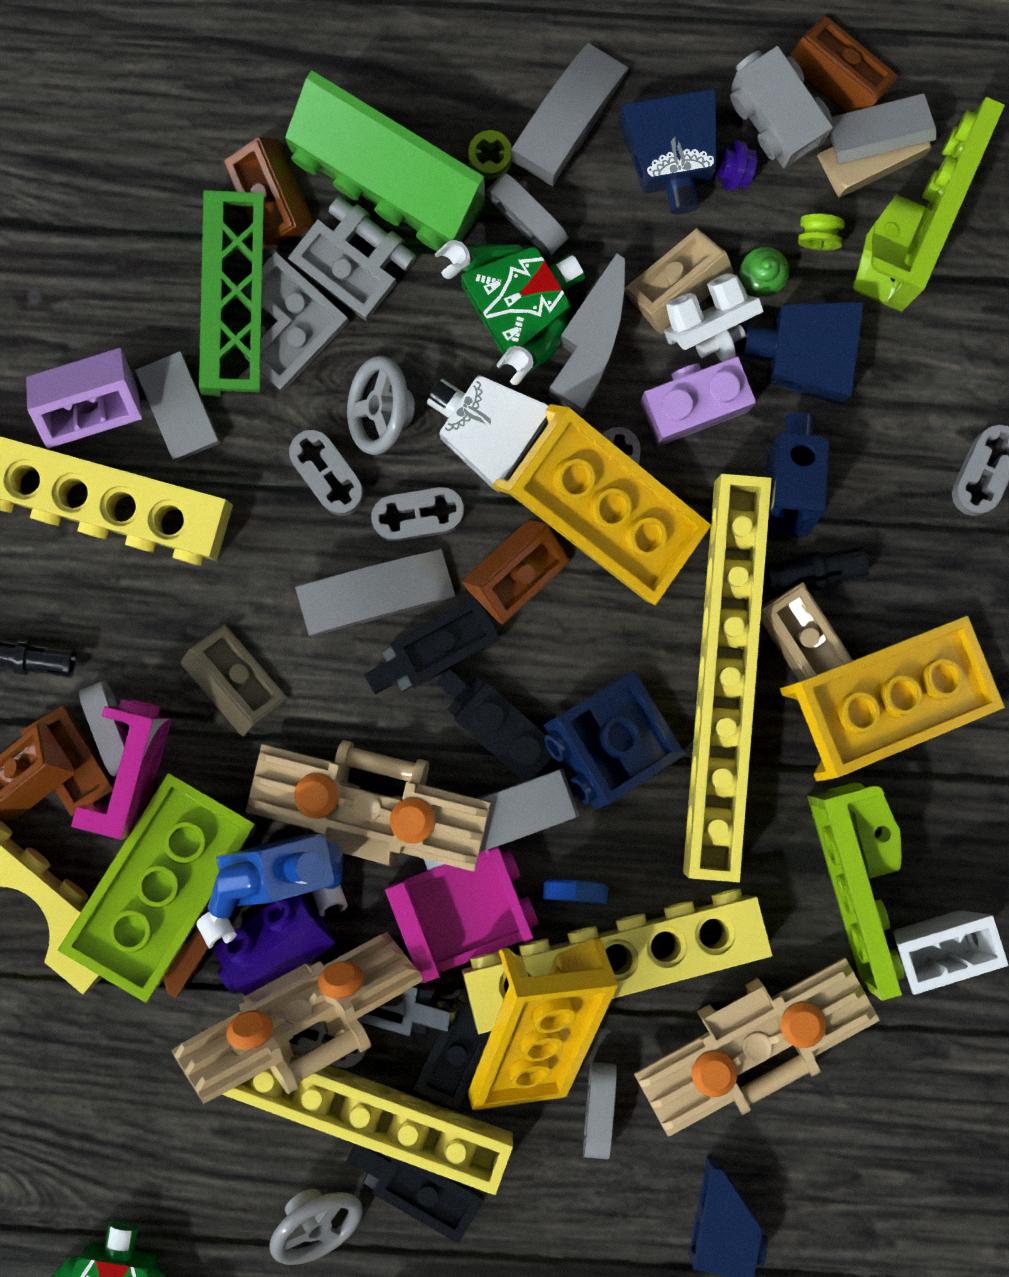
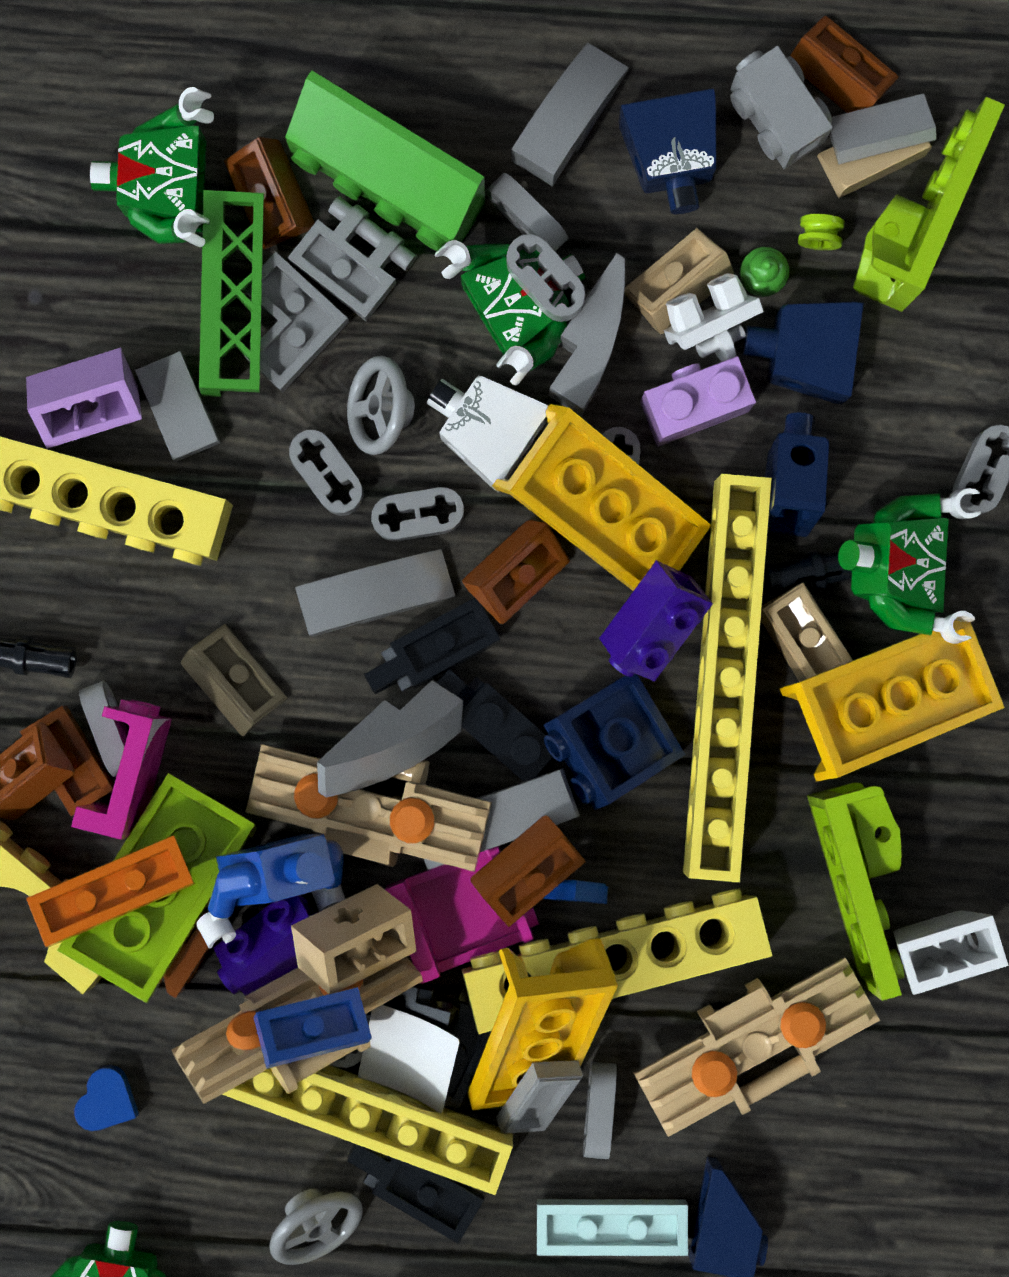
(106, 1101): none -> blue tile
(110, 891): none -> orange plate
(162, 172): none -> green torso
(312, 1027): none -> blue plate
(353, 939): none -> tan brick
(391, 741): none -> light grey slope
(409, 1056): none -> white sticker
(491, 140): lime bush -> none
(527, 870): none -> dark orange slope
(539, 1096): none -> light grey tile
(554, 270): none -> light grey beam
(612, 1227): none -> light aqua plate
(654, 622): none -> dark purple brick
(736, 166): dark purple plate -> none
(902, 563): none -> green torso

